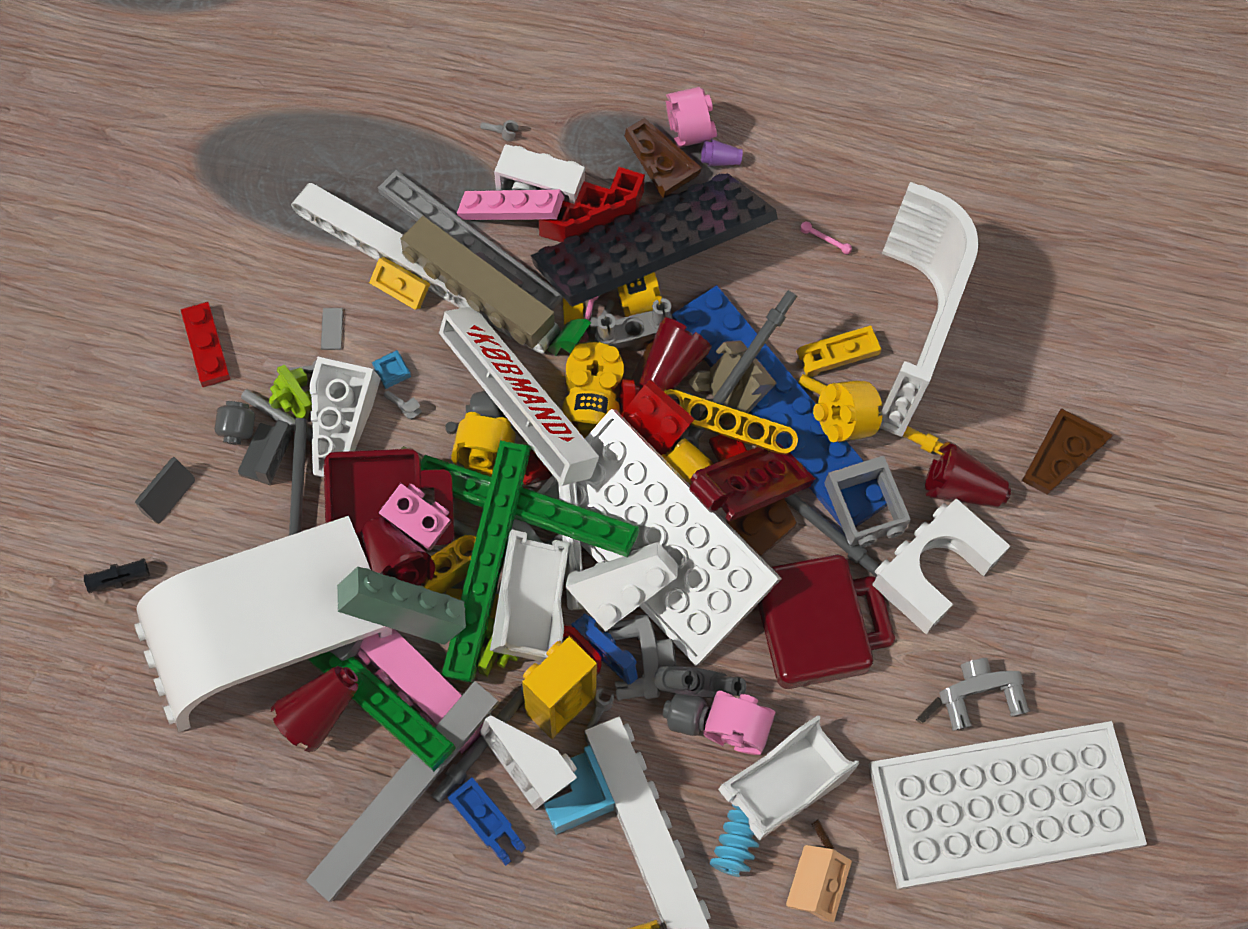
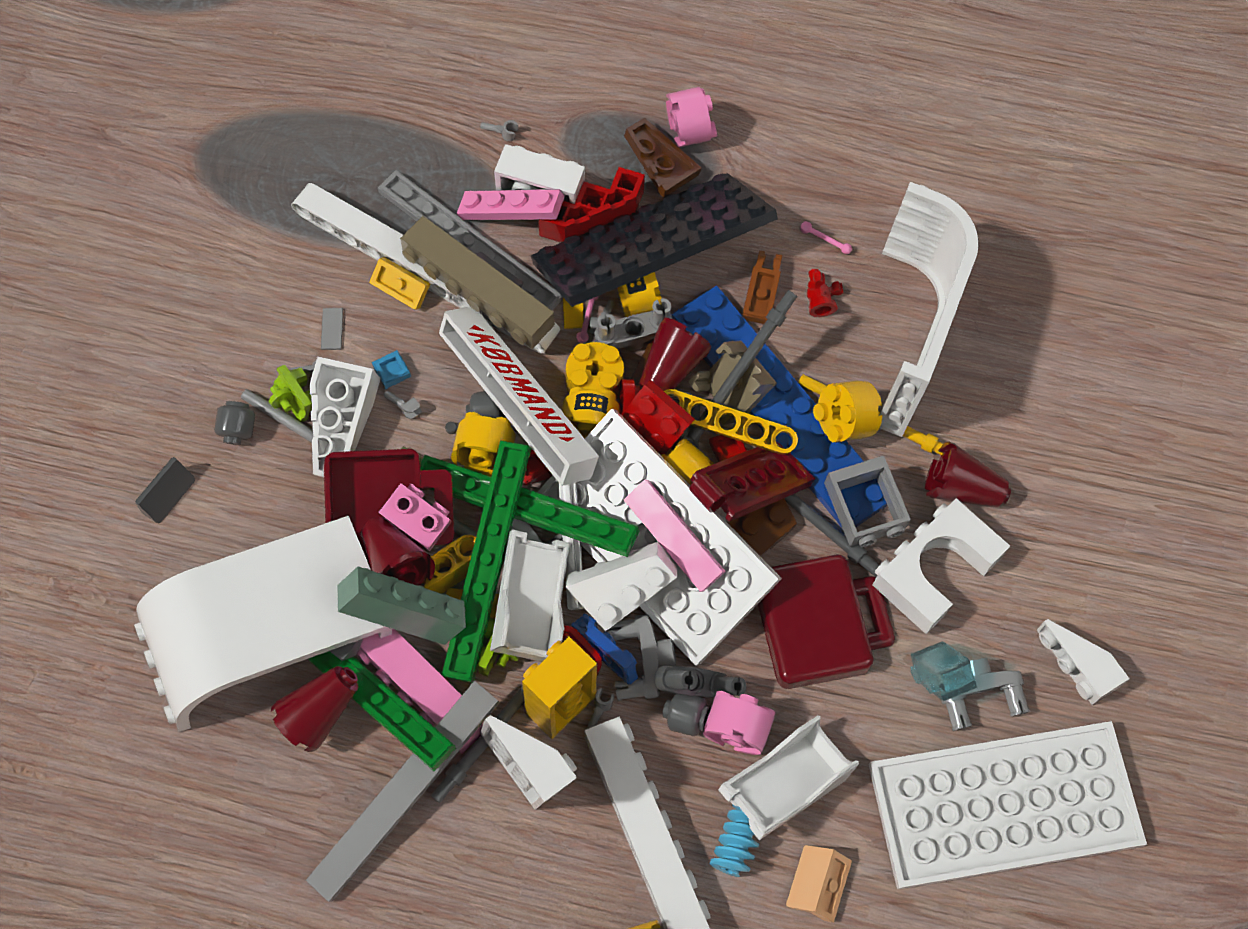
(116, 575): black pin -> none
(205, 344): red plate -> none
(266, 452): dark grey panel -> none
(298, 476): dark grey bar -> none
(485, 818): blue hinge -> none
(569, 336): green slope -> none
(588, 797): medium azure panel -> none
(674, 535): none -> bright pink tile
(720, 154): medium lavender cone -> none
(762, 289): none -> dark orange hinge
(820, 294): none -> red piece
(821, 831): reddish brown leg -> none
(839, 350): yellow plate -> none
(929, 711): clear smoke leg -> none
(942, 671): none -> clear light blue brick
(1063, 451): reddish brown wing -> none
(1088, 665): none -> white slope

